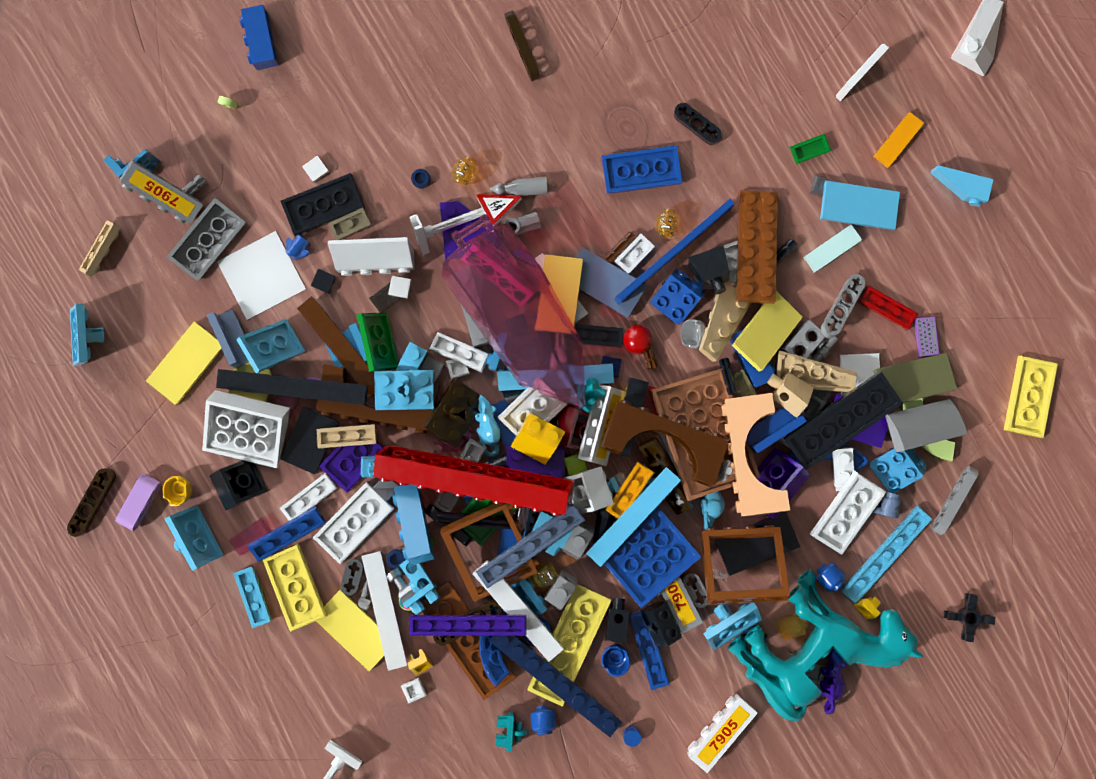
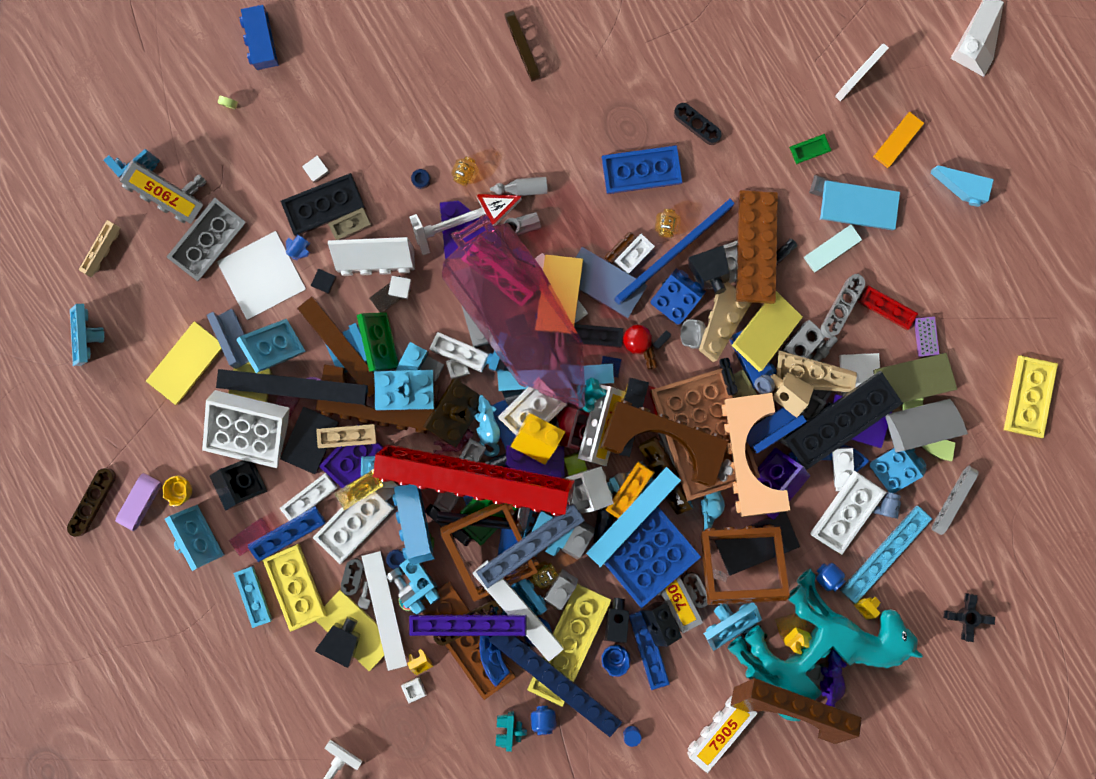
(340, 642): none -> black torso
(358, 490): none -> clear yellow slope
(661, 340): none -> black tile
(764, 384): none -> sand blue tile
(797, 640): none -> yellow tile
(833, 724): none -> reddish brown arch

